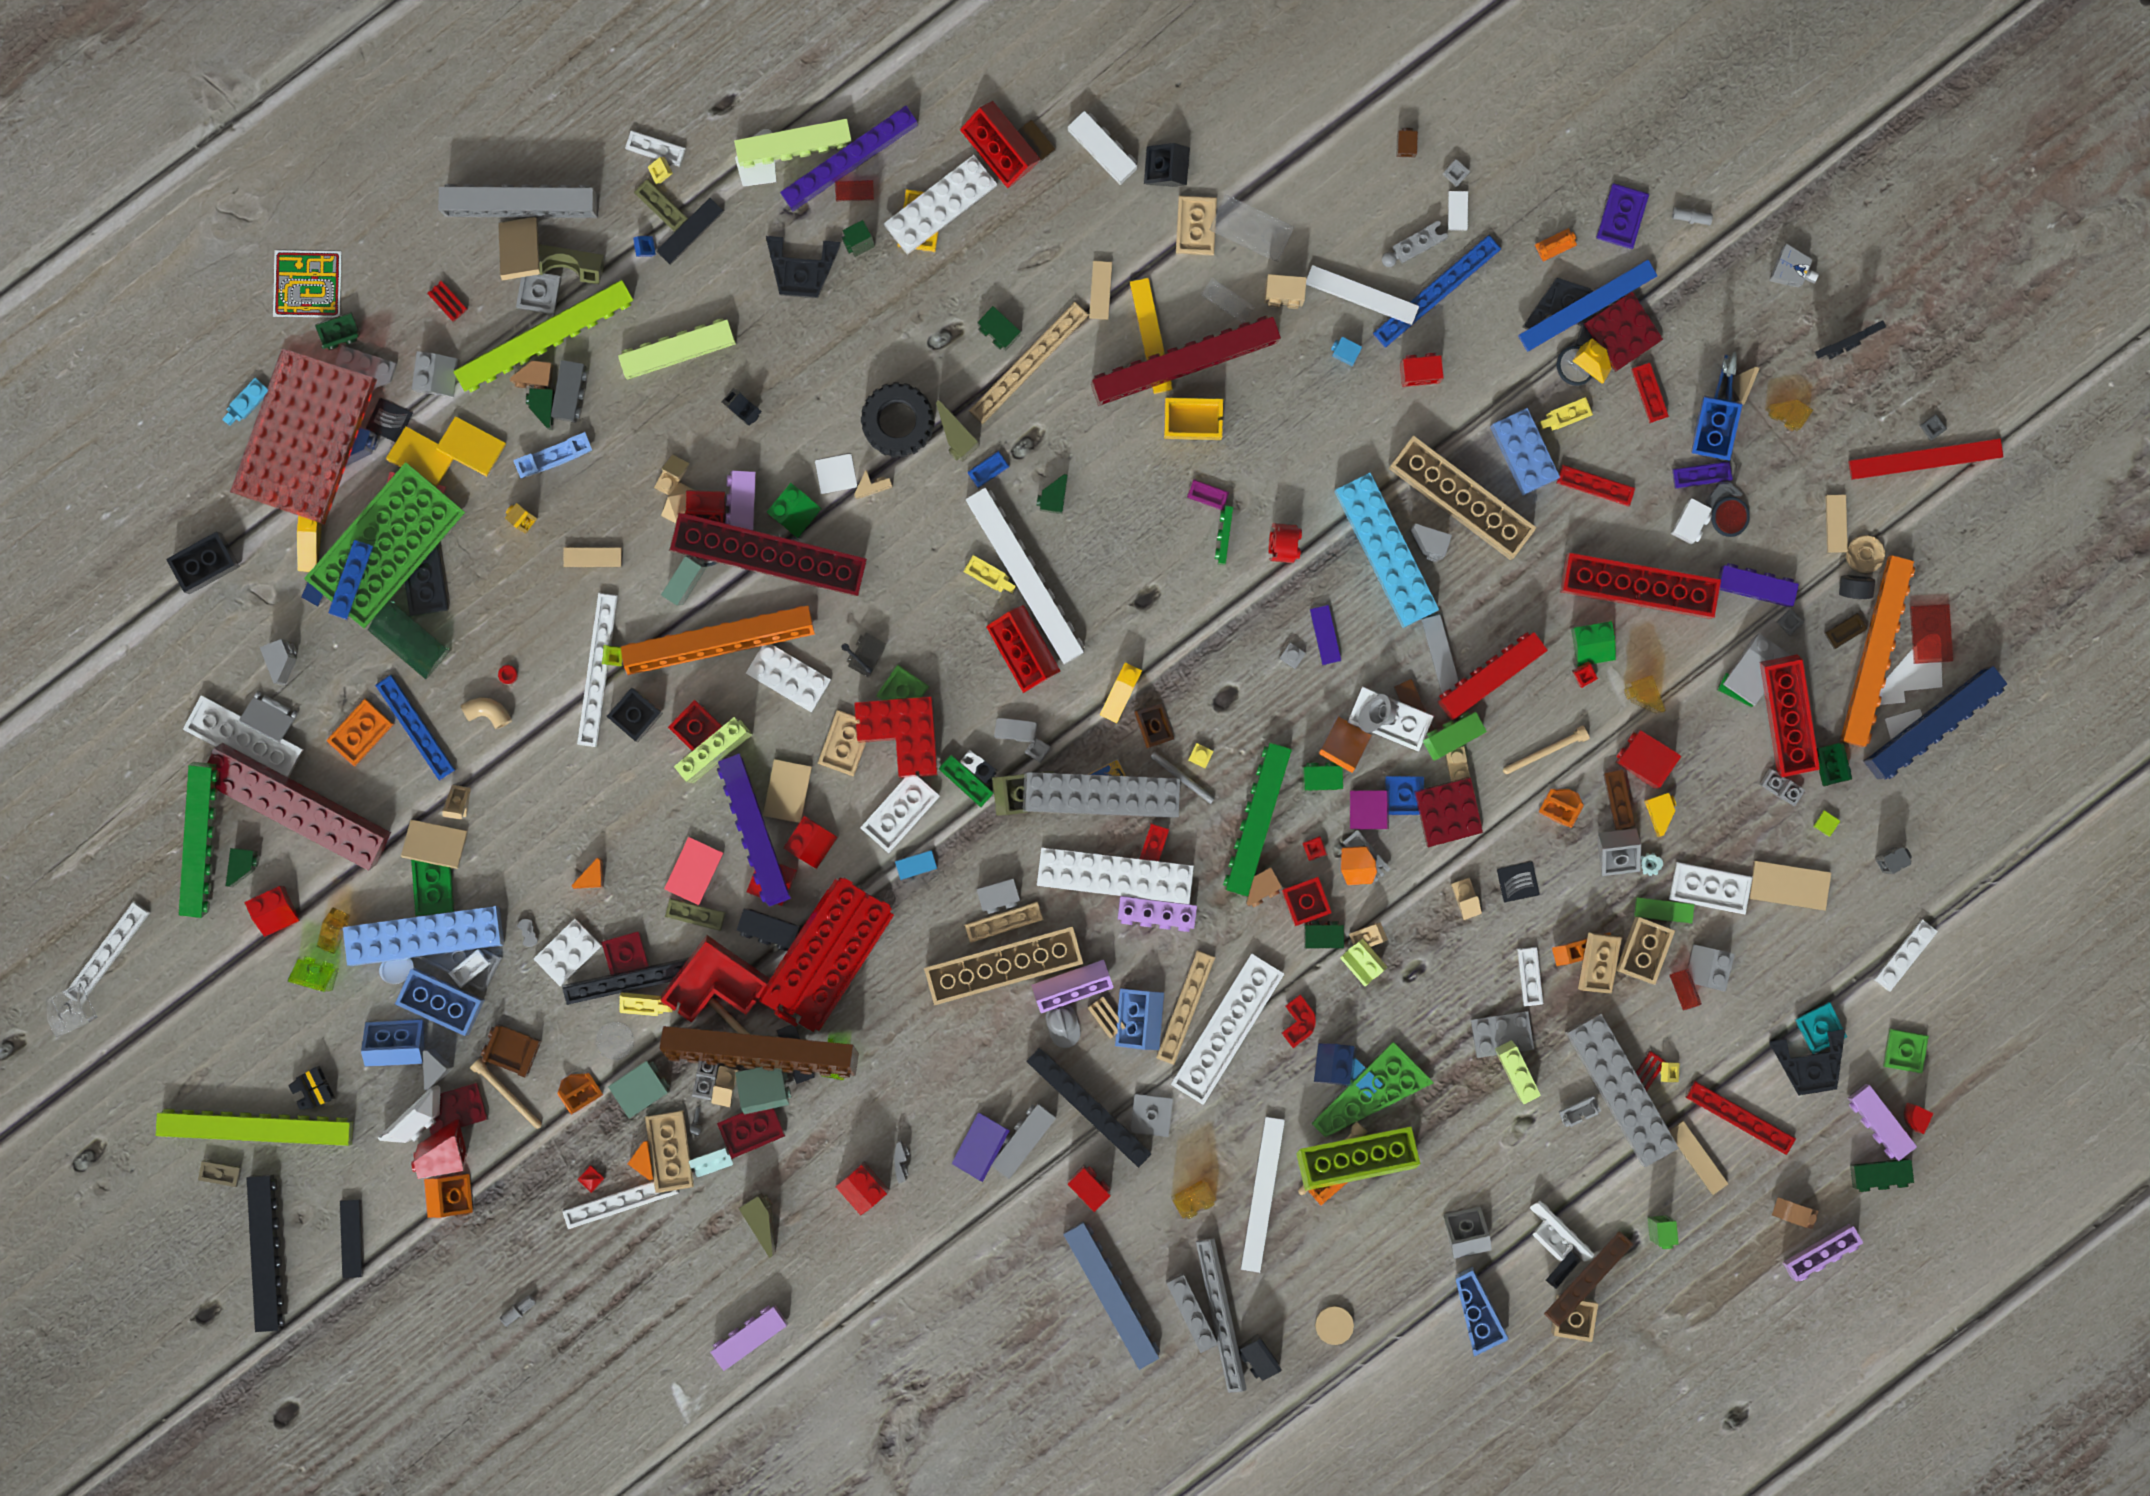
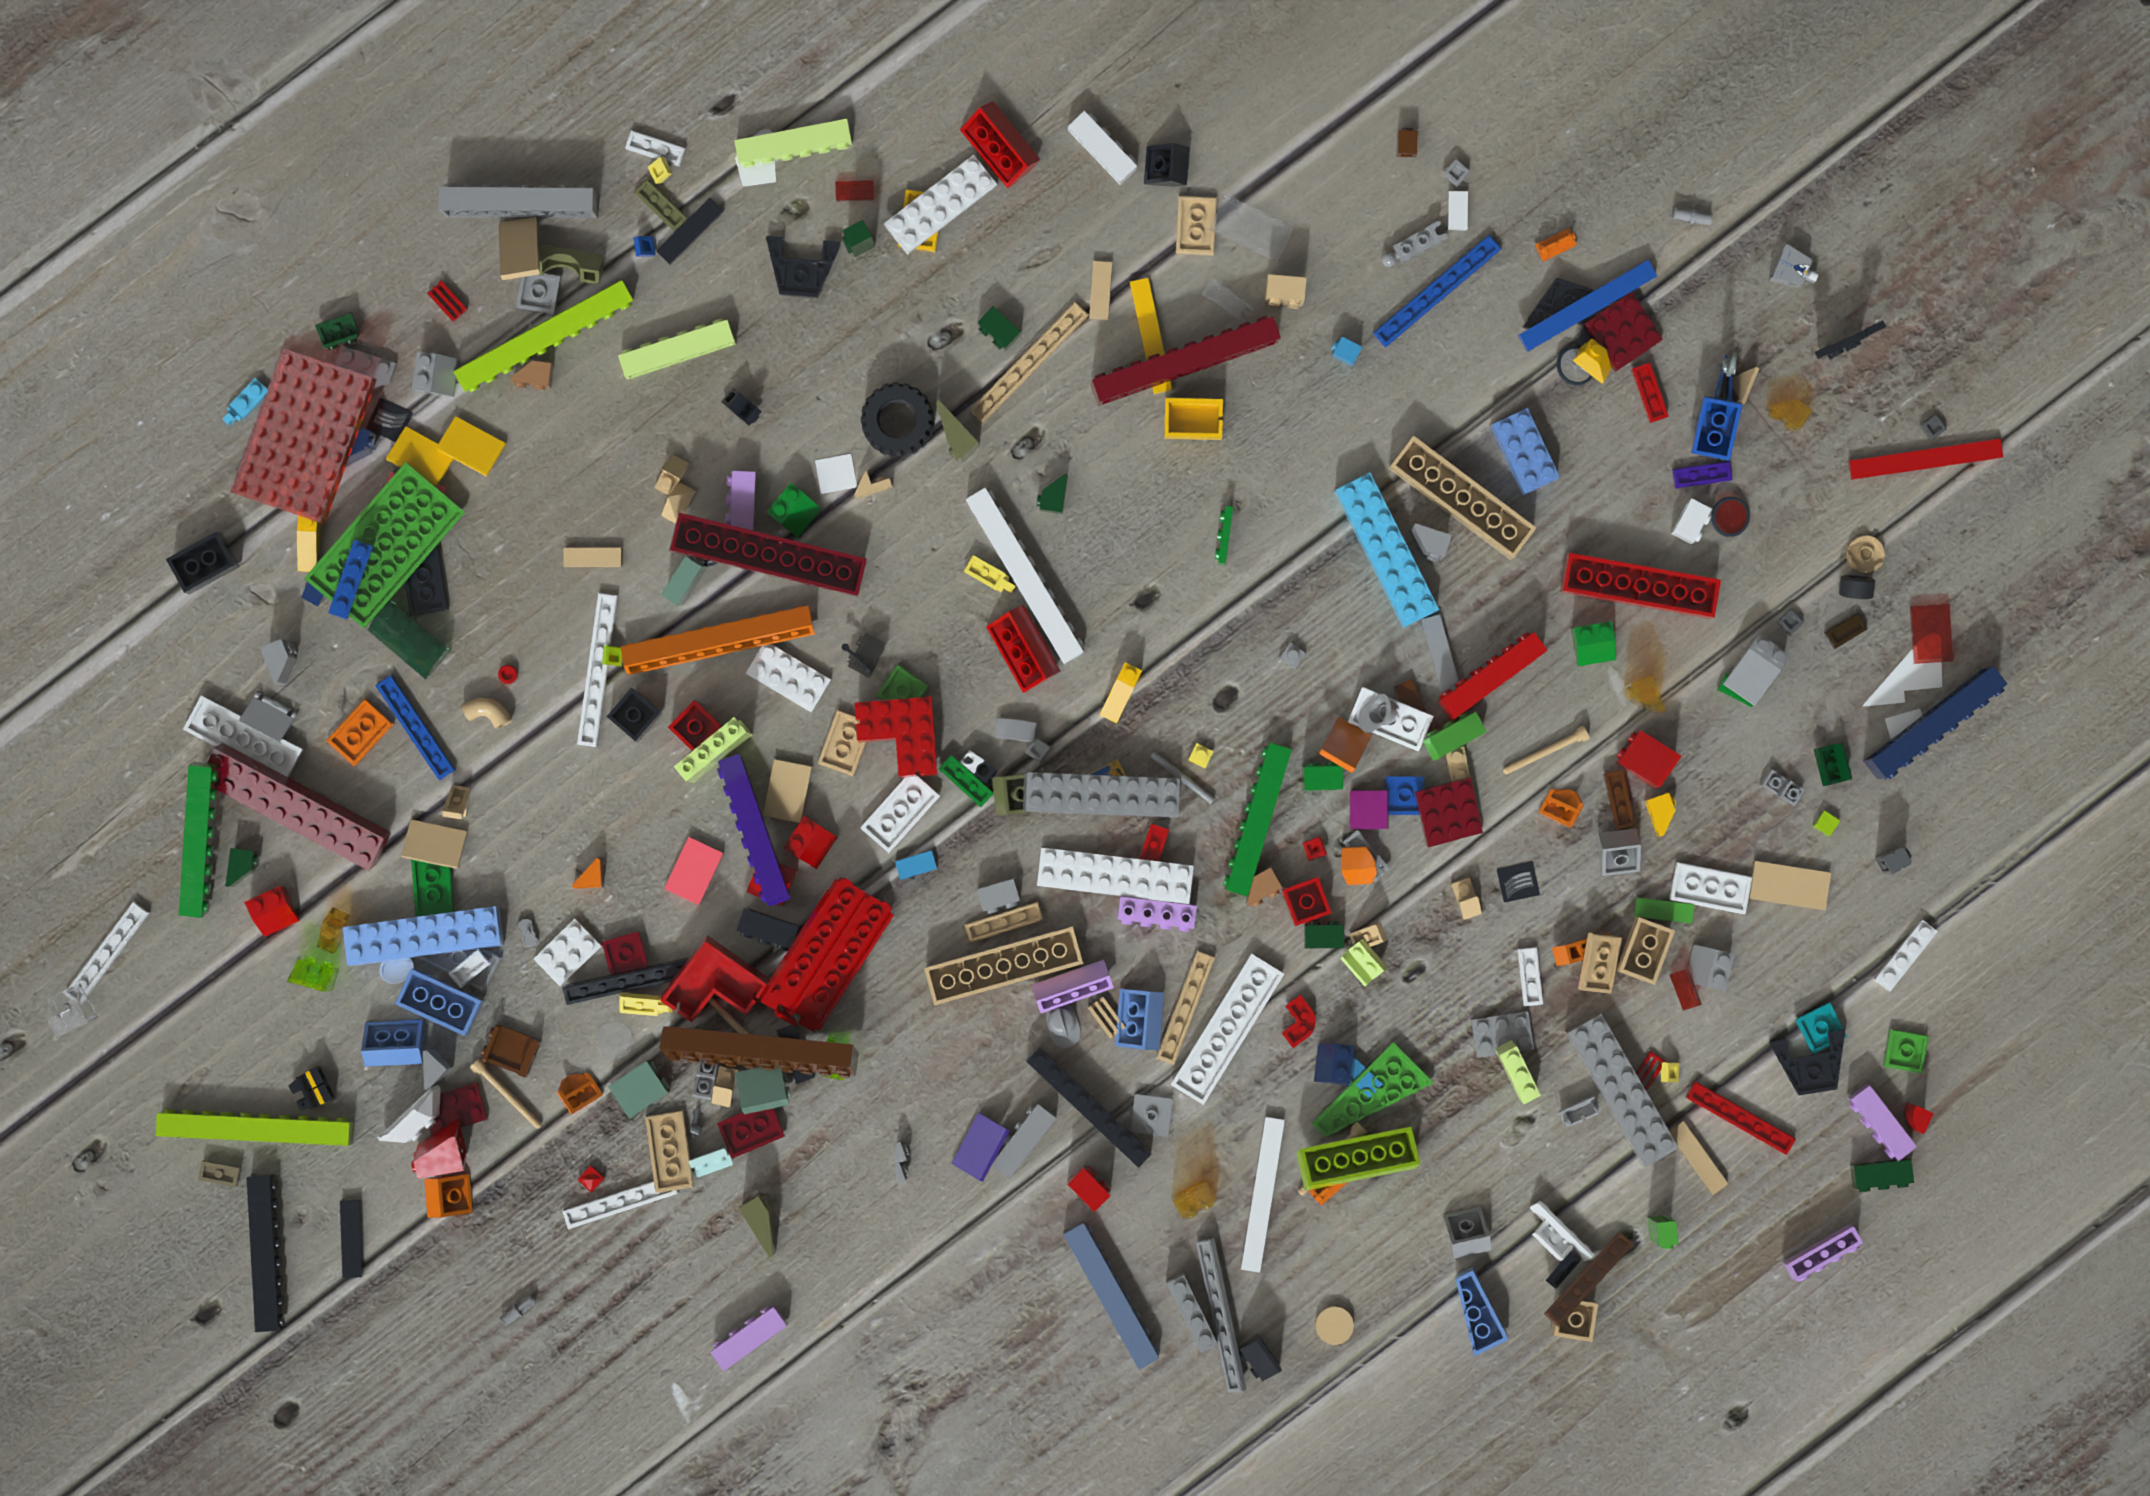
(307, 283): sticker -> none
(520, 517): yellow slope -> none
(541, 403): dark green slope -> none
(553, 456): light blue slope -> none
(569, 391): dark grey brick -> none
(642, 1161): orange slope -> none
(695, 914): olive tile -> none
(706, 504): red brick -> none
(849, 158): dark purple brick -> none
(862, 1188): red slope -> none
(988, 469): blue tile -> none
(1036, 140): dark brown tile -> none
(1154, 725): reddish brown slope -> none
(1208, 495): magenta tile -> none
(1284, 543): red brick -> none
(1325, 635): dark purple tile -> none
(1362, 295): white tile -> none
(1421, 370): red brick -> none
(1567, 415): light yellow hinge -> none
(1585, 674): red tile -> none
(1596, 485): red tile -> none
(1622, 216): dark purple tile -> none
(1655, 862): light aqua animal -> none
(1721, 491): dark grey bracket -> none
(1758, 586): dark purple brick -> none
(1789, 715): red brick -> none
(1795, 1213): medium nougat brick -> none
(1836, 523): tan tile -> none
(1877, 651): orange brick -> none

